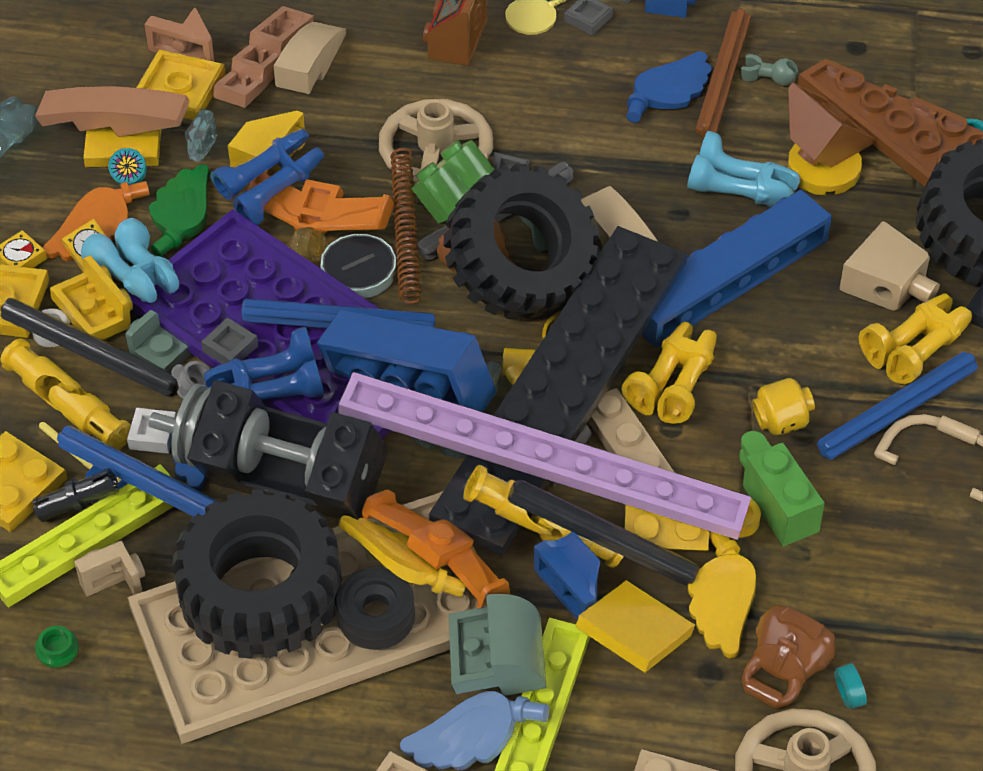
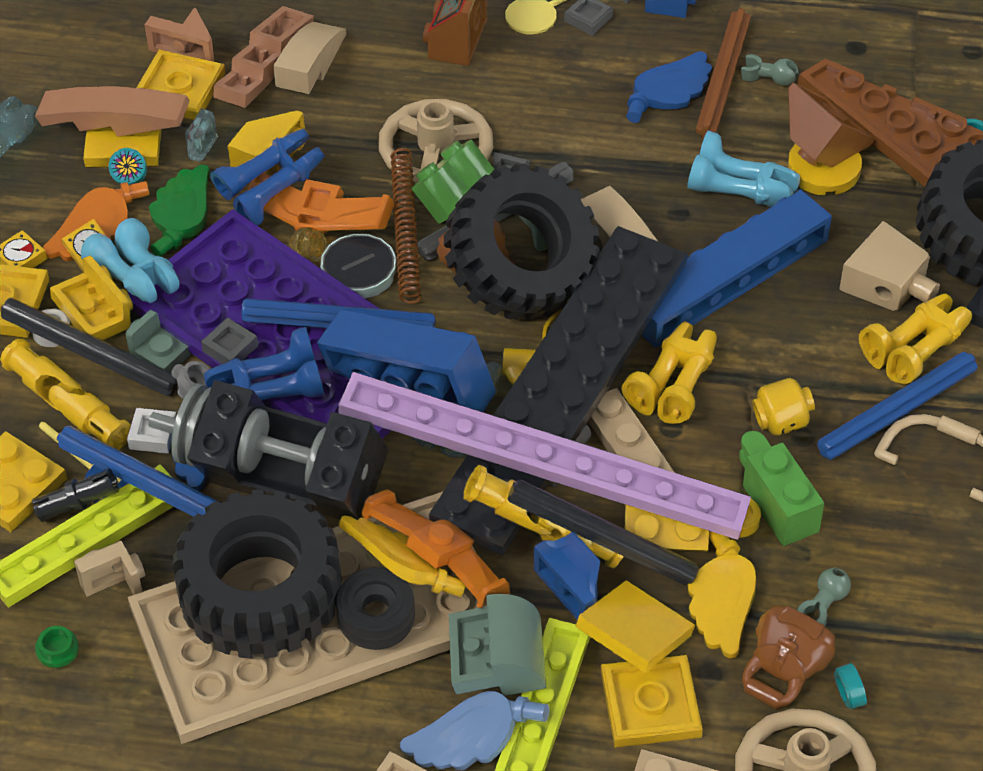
(651, 704): none -> yellow tile
(830, 589): none -> sand green arm

